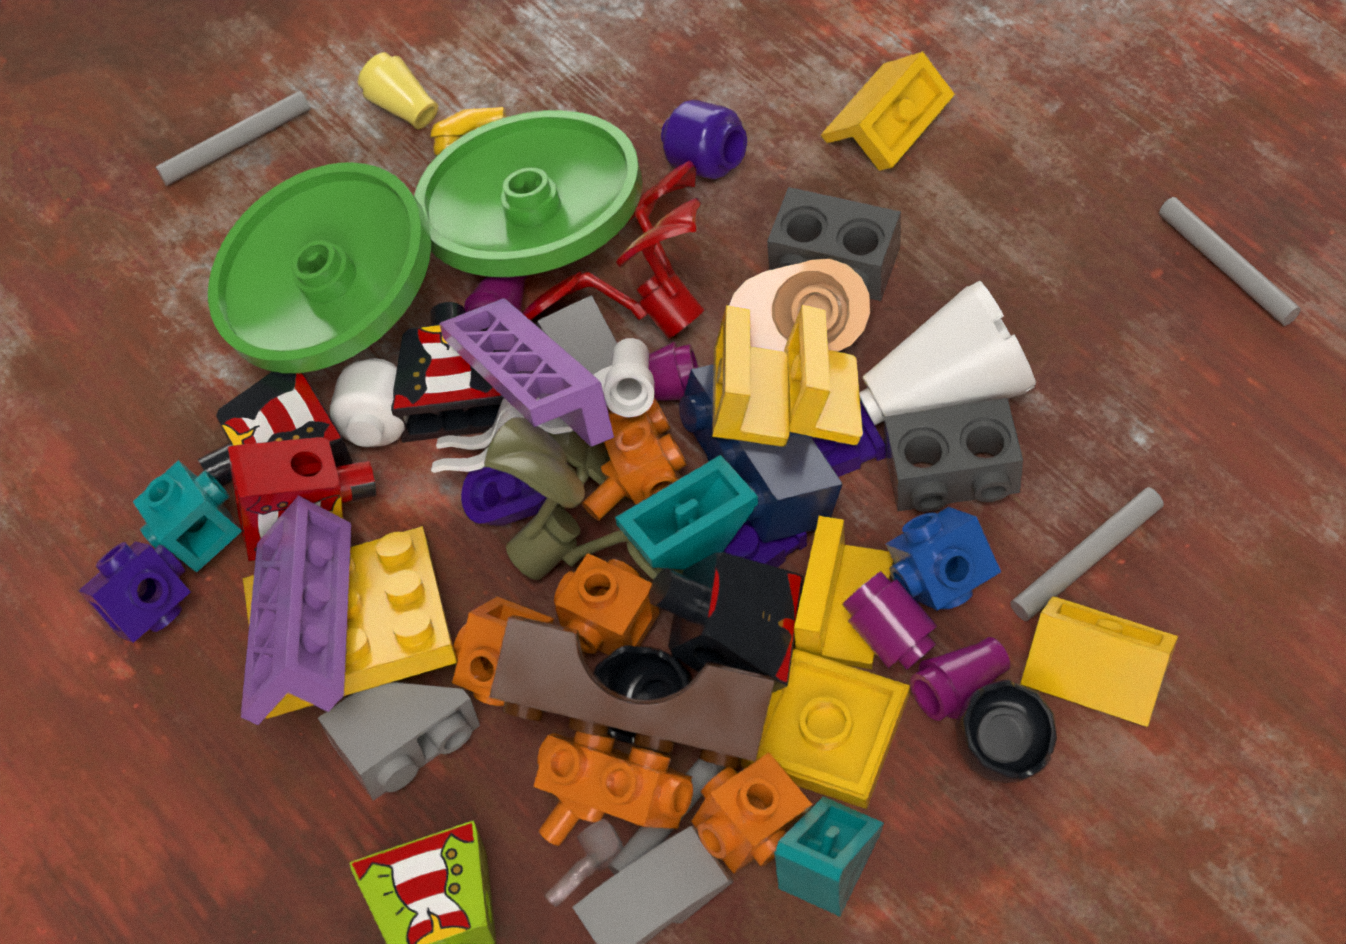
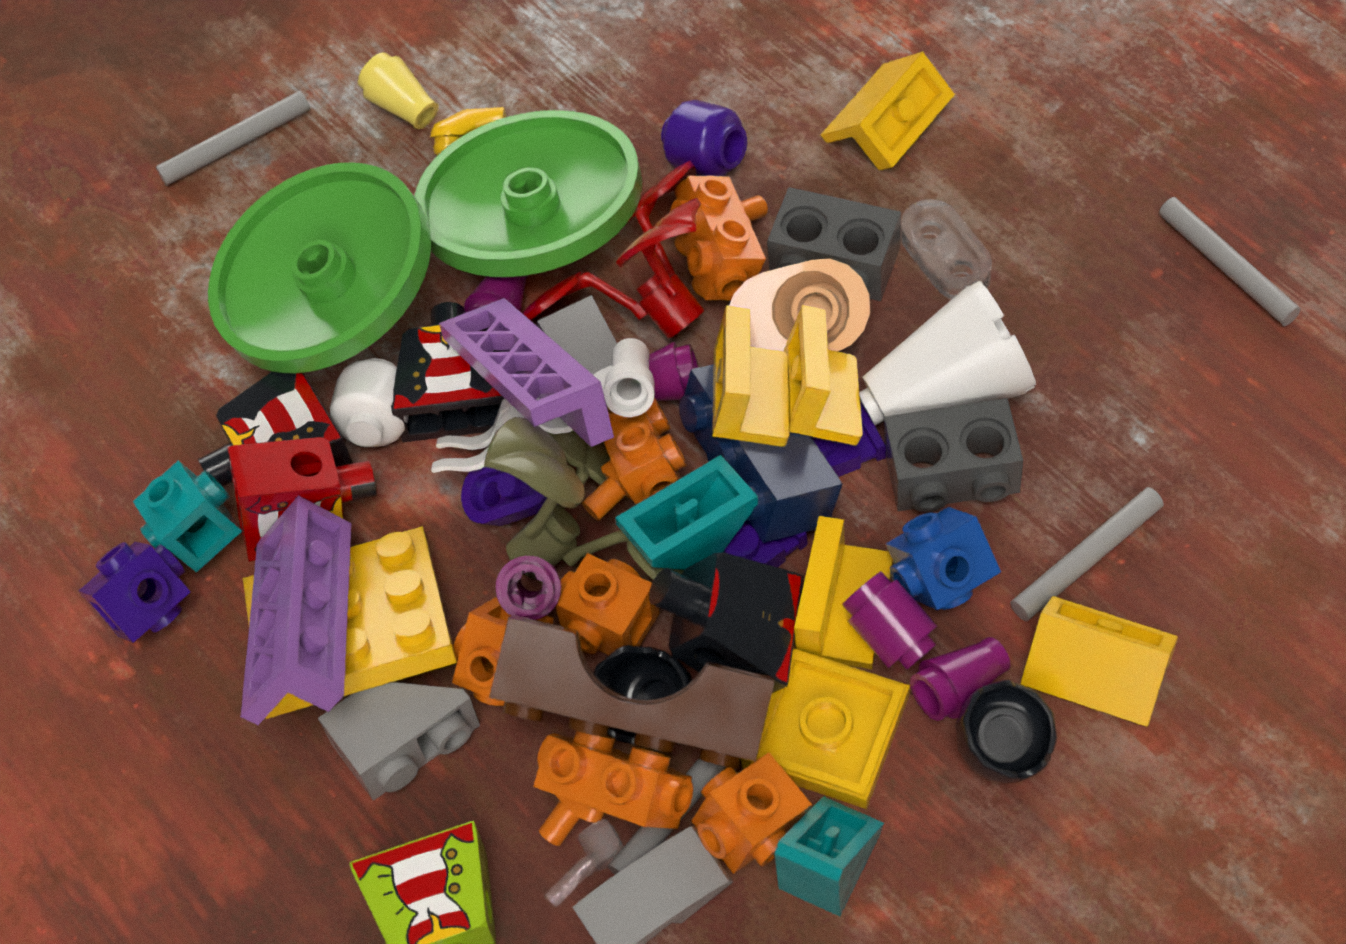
(517, 599): none -> magenta cone
(724, 246): none -> orange brick
(950, 253): none -> clear plate

